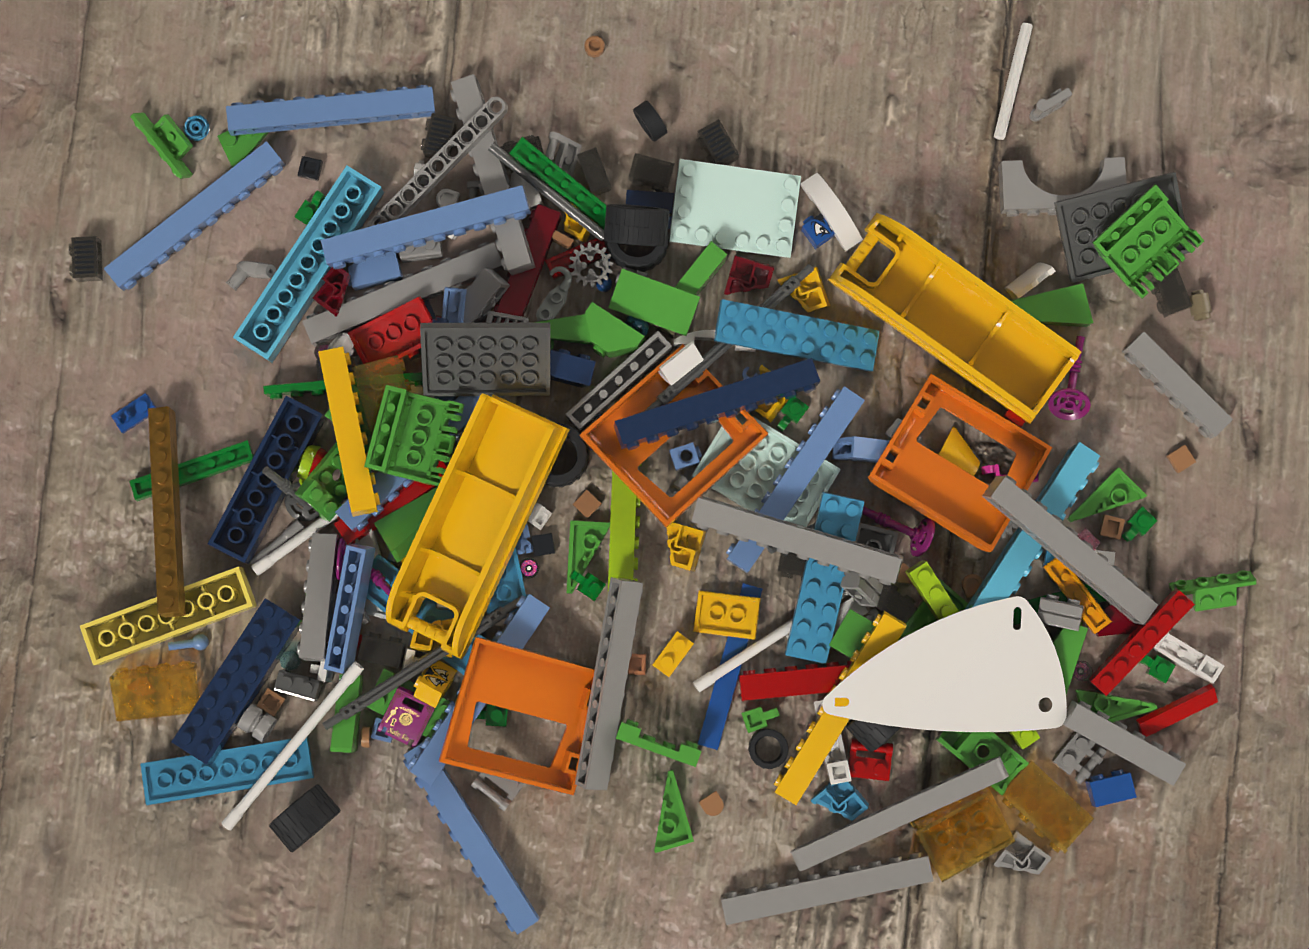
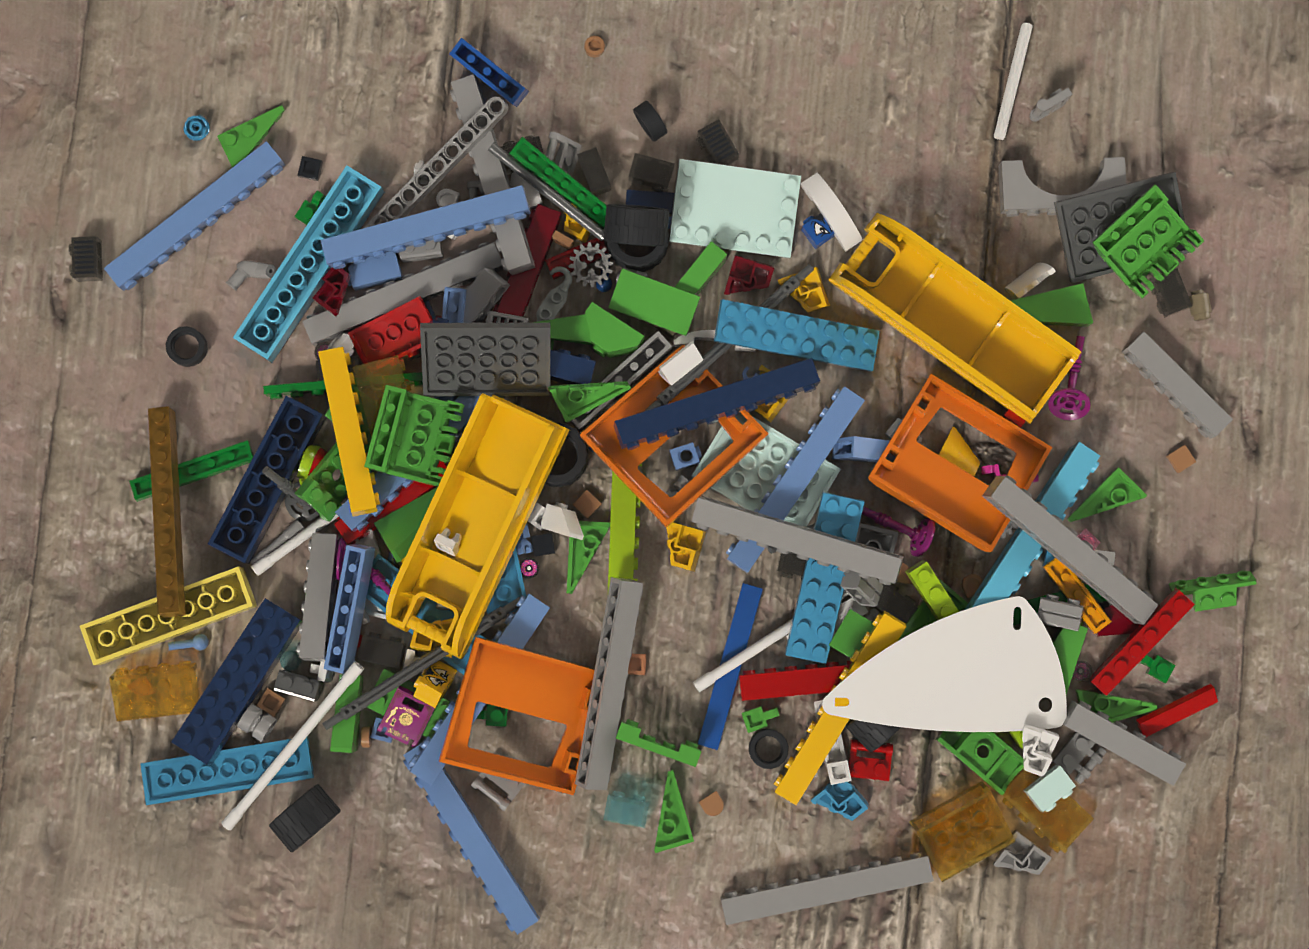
(133, 413): blue plate -> none
(167, 140): bright green bracket -> none
(170, 346): none -> black tyre
(330, 111): medium blue brick -> none
(440, 131): clear smoke brick -> none
(446, 544): none -> white tile
(489, 72): none -> blue brick
(561, 521): none -> white slope
(580, 398): none -> bright green wing
(588, 585): green plate -> none
(626, 810): none -> clear light blue brick
(638, 324): dark azure plate -> none
(673, 654): yellow brick -> none
(727, 615): yellow tile -> none
(792, 411): green plate -> none
(899, 813): light grey beam -> none
(1037, 749): none -> white slope
(1050, 788): none -> light aqua brick
(1110, 788): blue brick -> none
(1111, 527): medium nougat plate -> none
(1140, 523): green plate -> none
(1189, 658): white slope -> none

